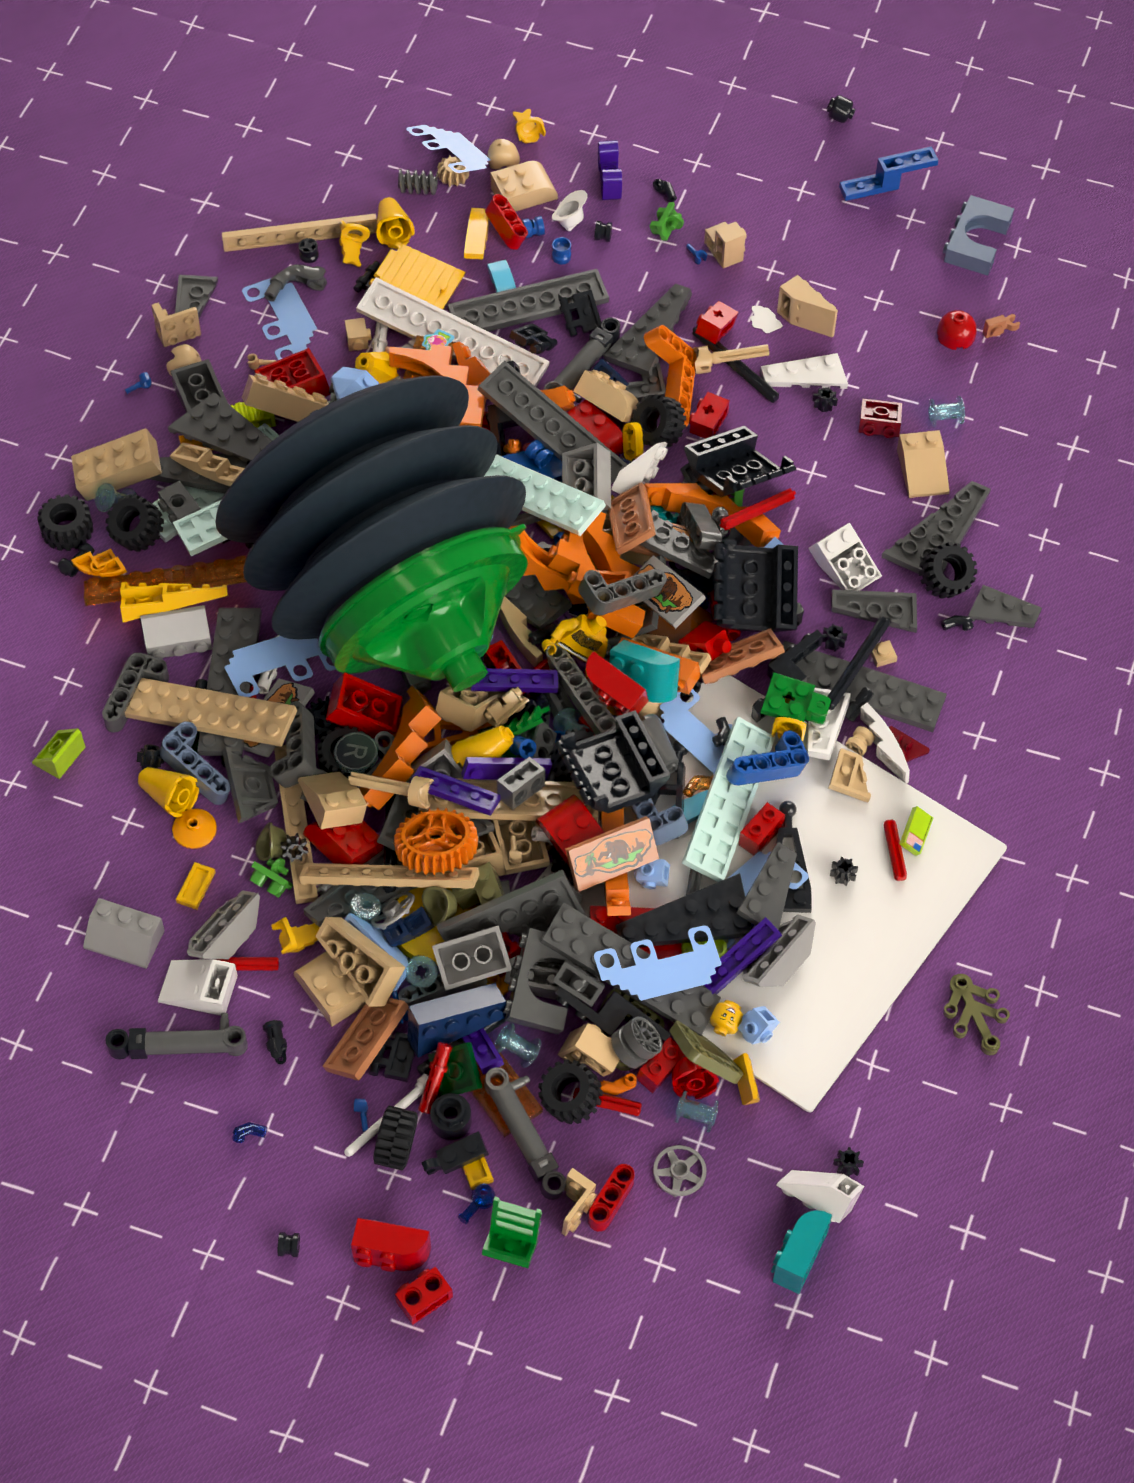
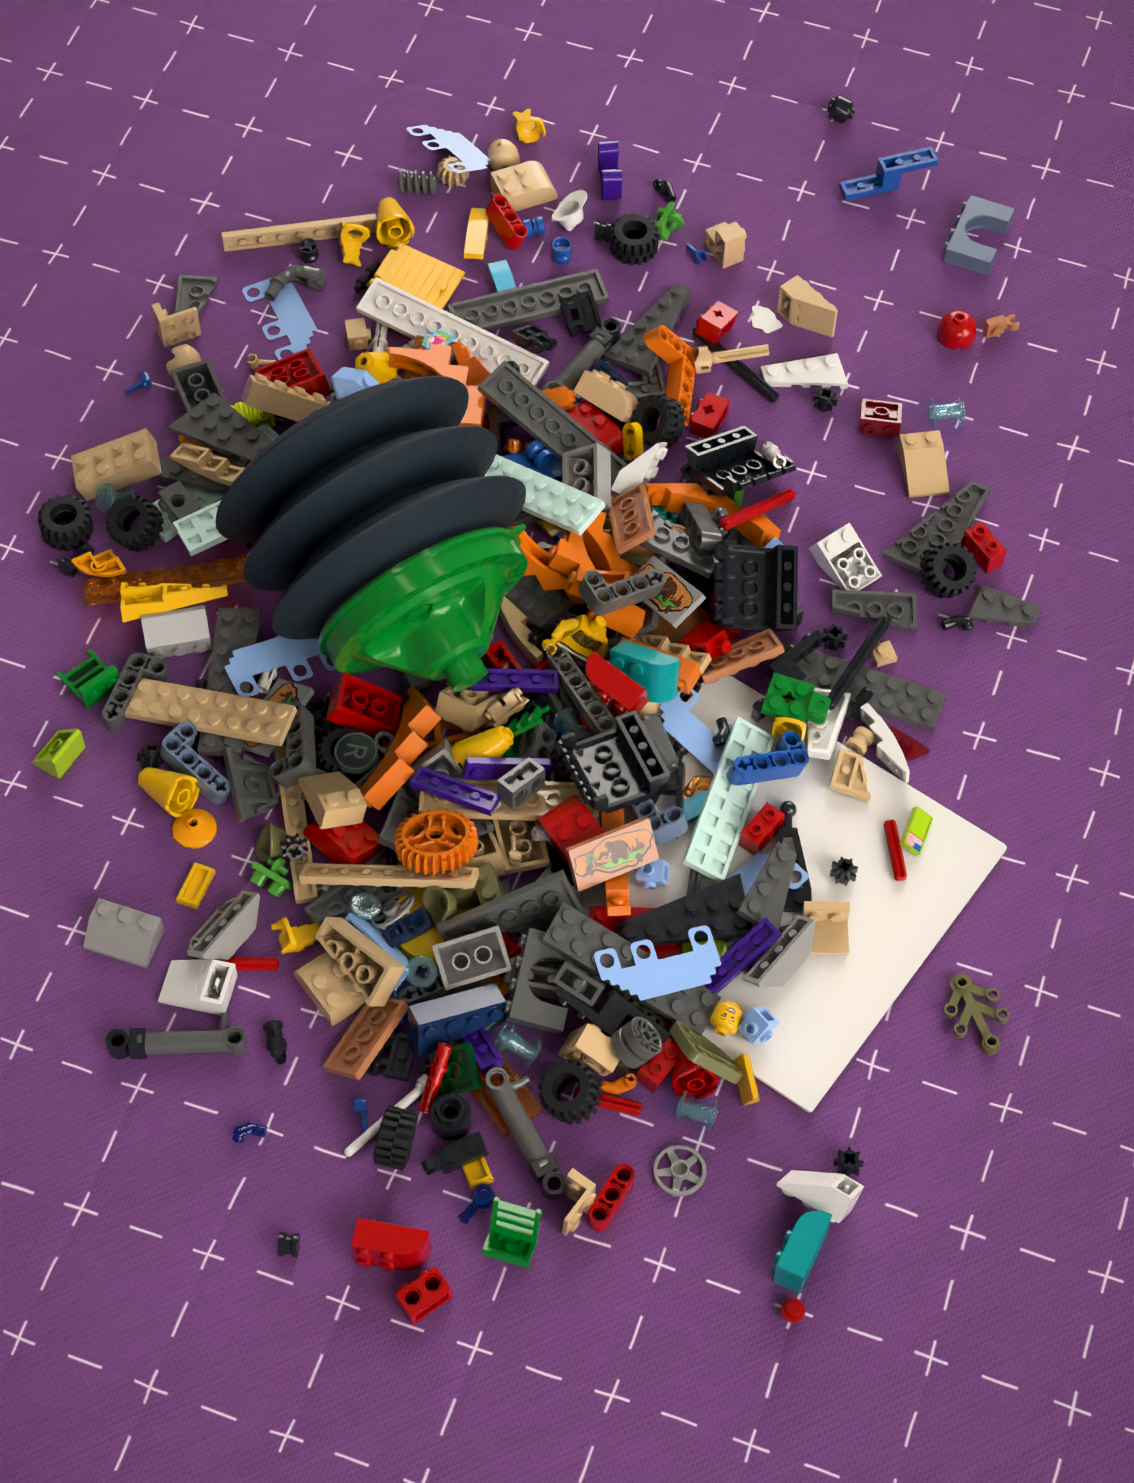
(94, 684): none -> green plate
(416, 790): tan piece -> none
(523, 747): blue bush -> none
(630, 228): none -> black tyre
(773, 454): none -> white pin
(792, 1310): none -> red plate
(831, 926): none -> tan bracket
(984, 546): none -> red brick

